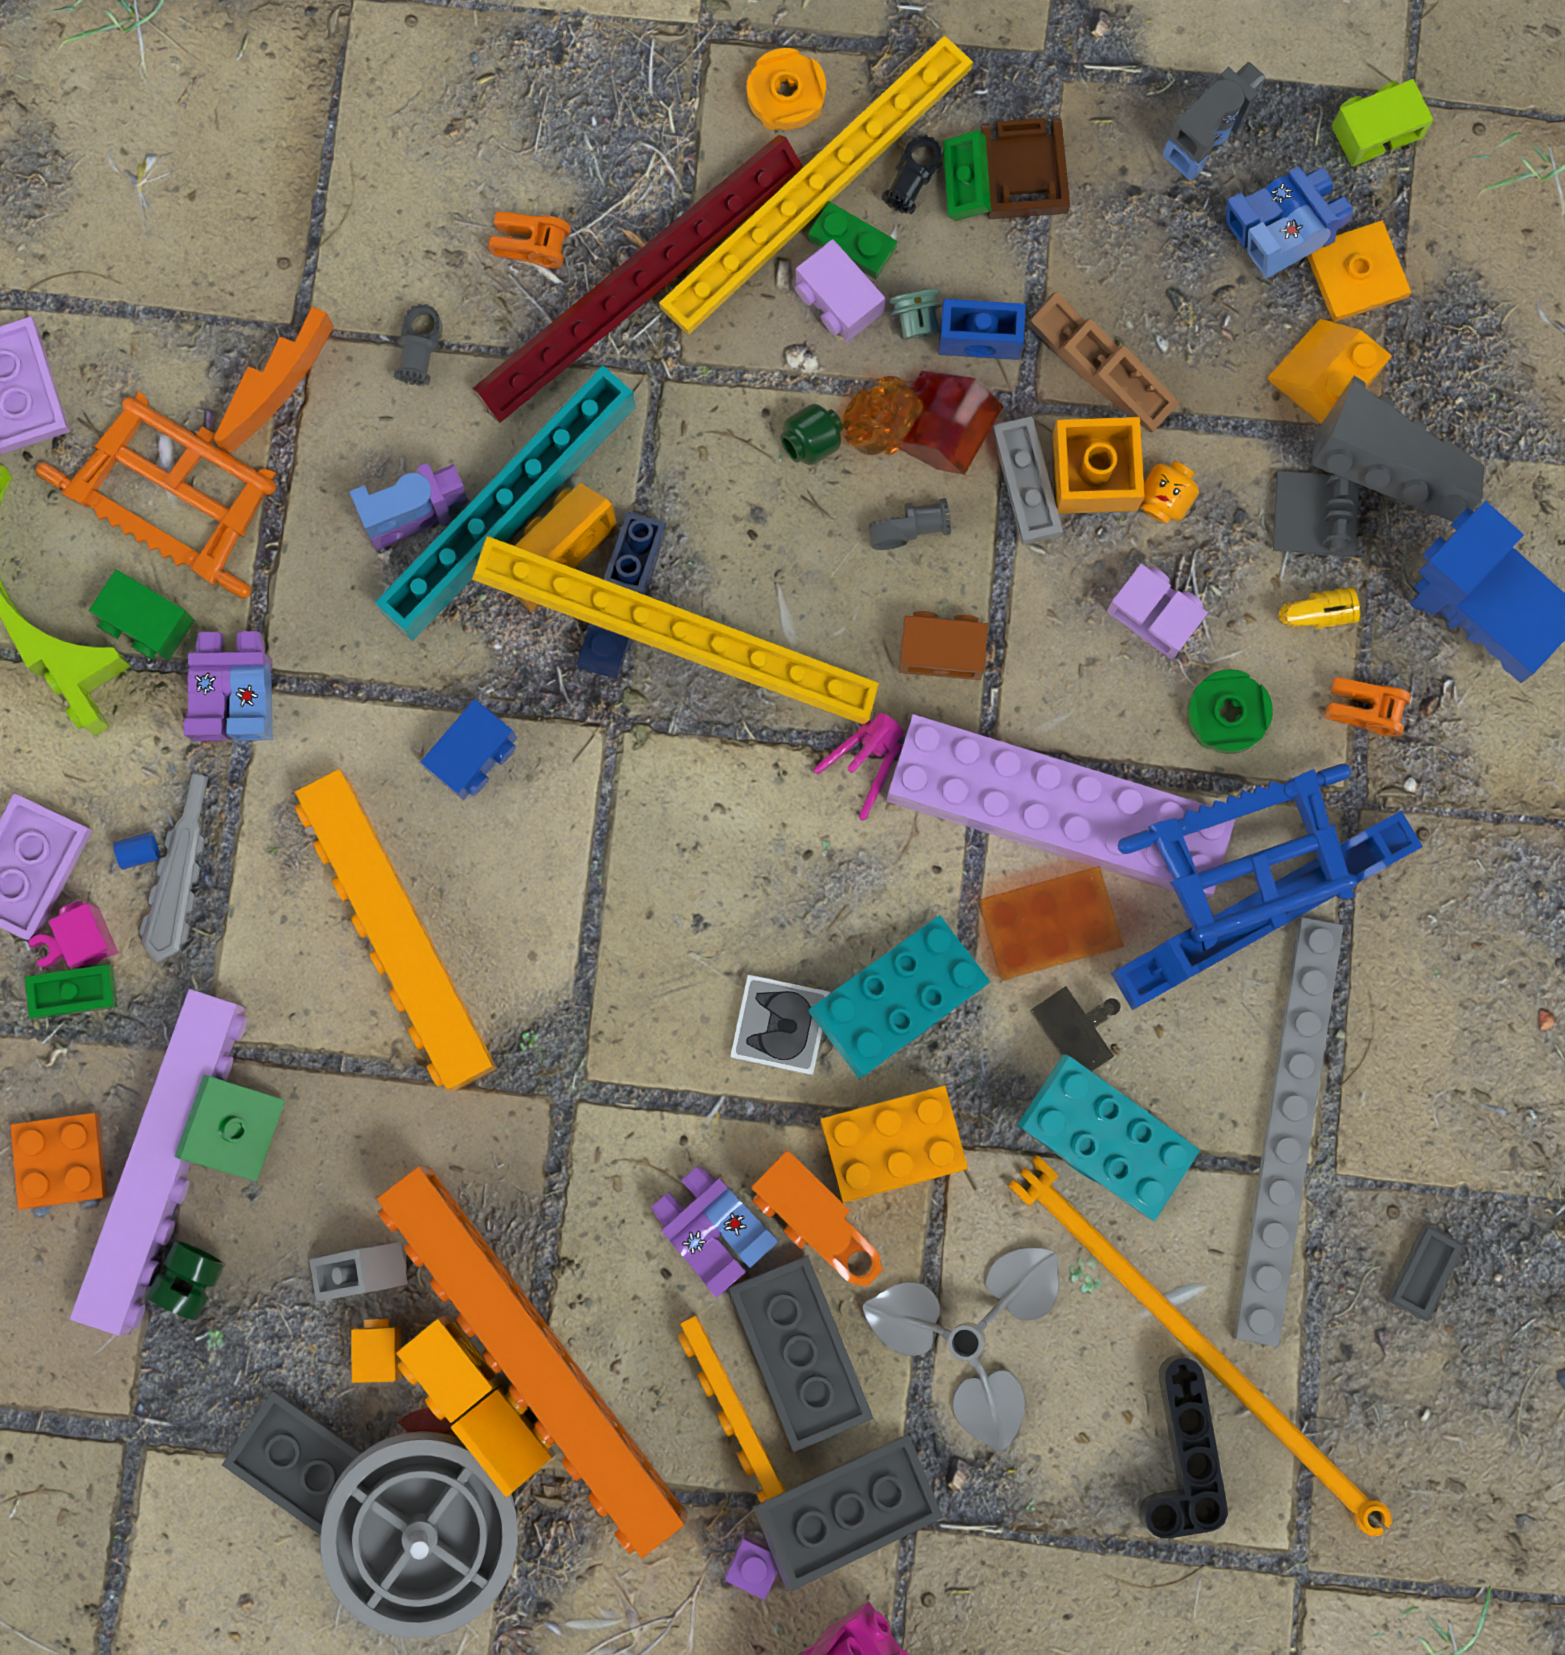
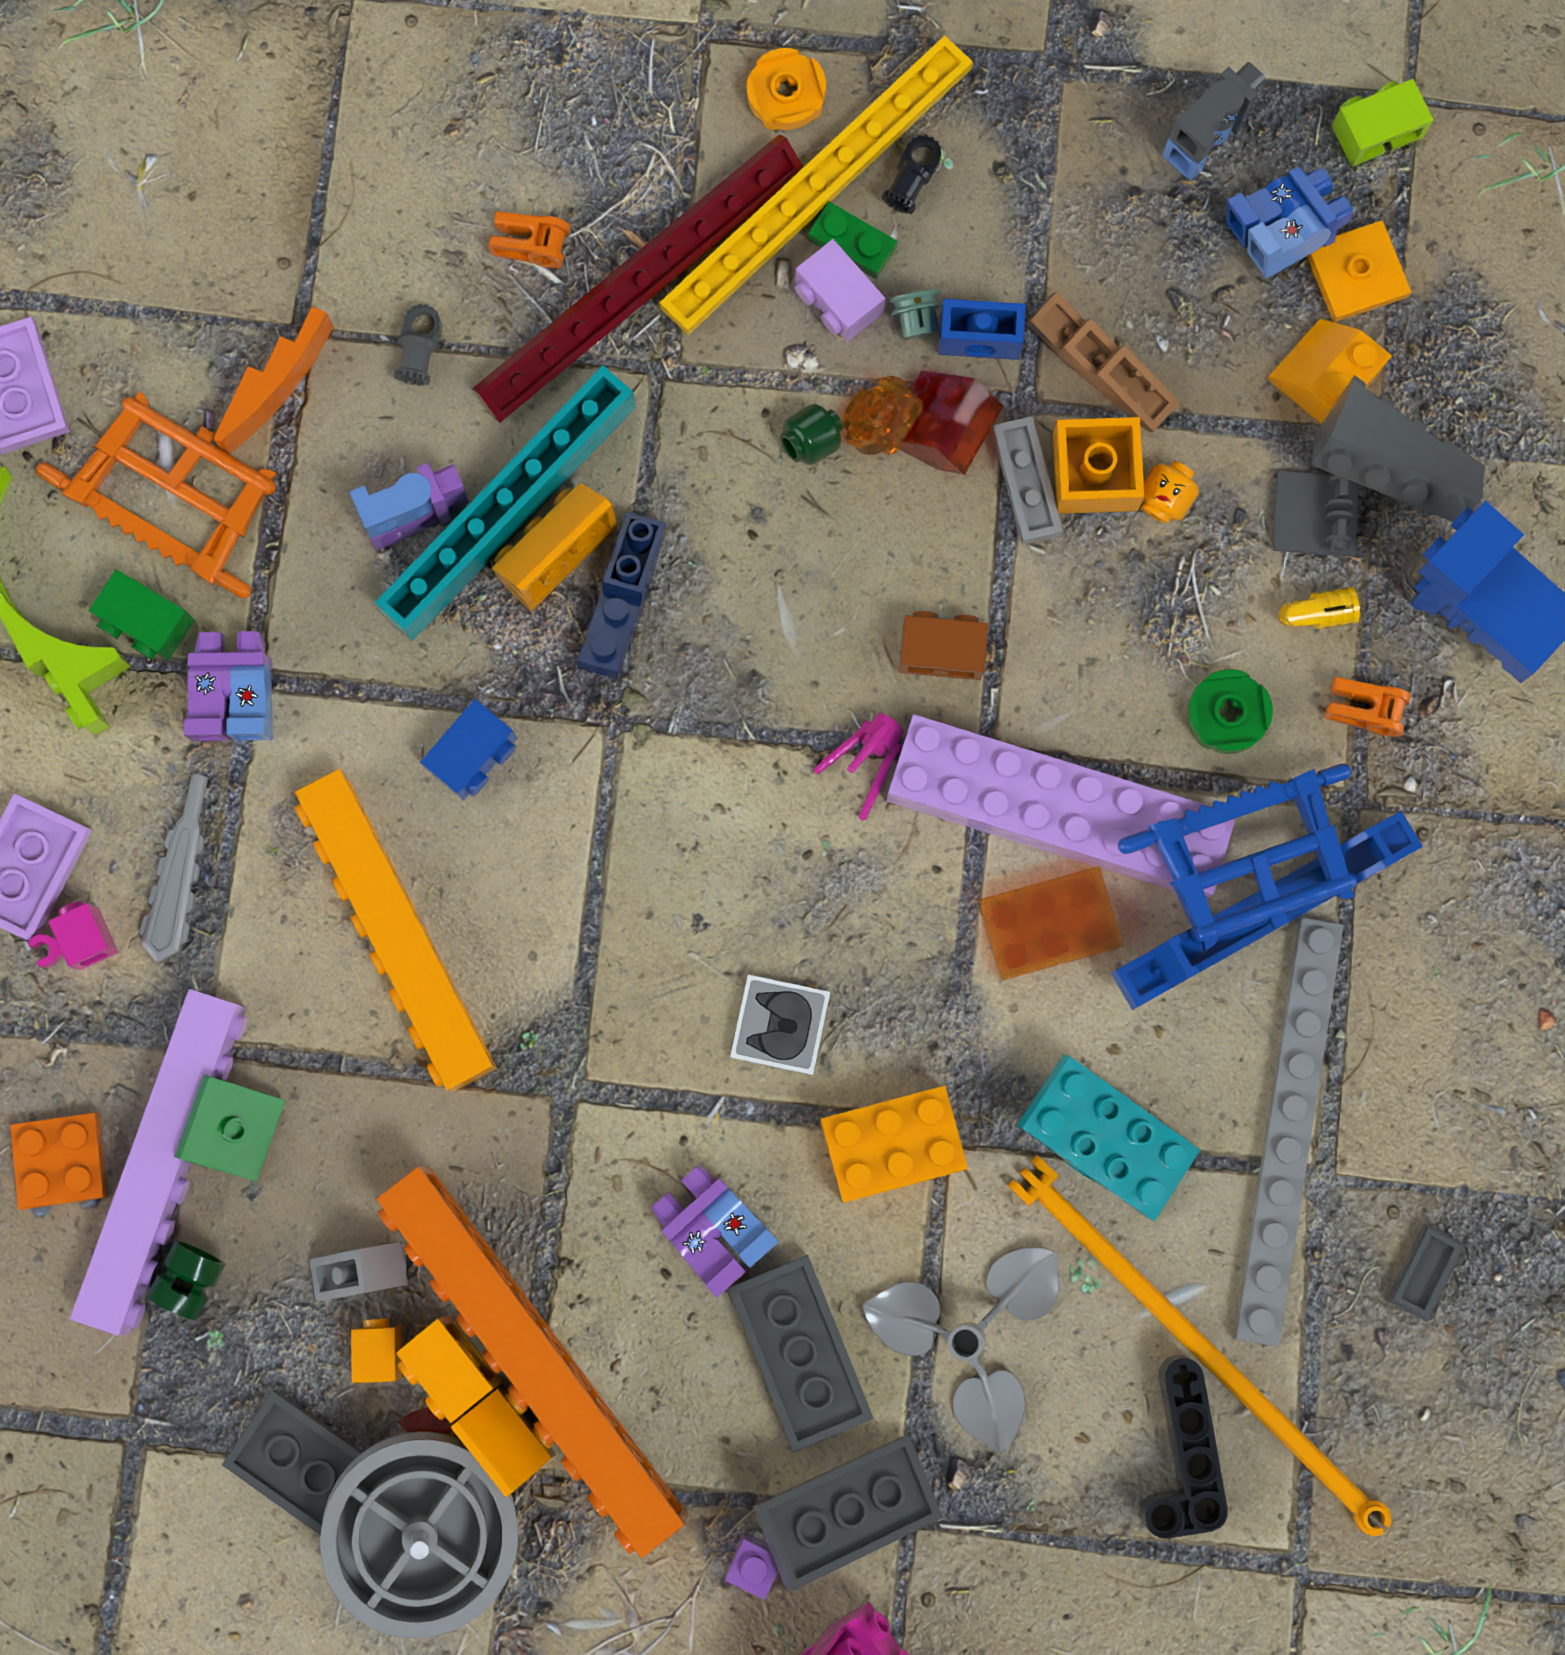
(70, 991): green plate -> none
(136, 850): blue hinge -> none
(674, 630): yellow plate -> none
(733, 1416): light orange plate -> none
(813, 1216): orange brick -> none
(899, 996): teal plate -> none
(917, 521): dark grey connector -> none
(966, 175): green plate -> none
(1026, 163): reddish brown container -> none
(1073, 1030): clear smoke plate -> none
(1157, 611): lavender piece -> none

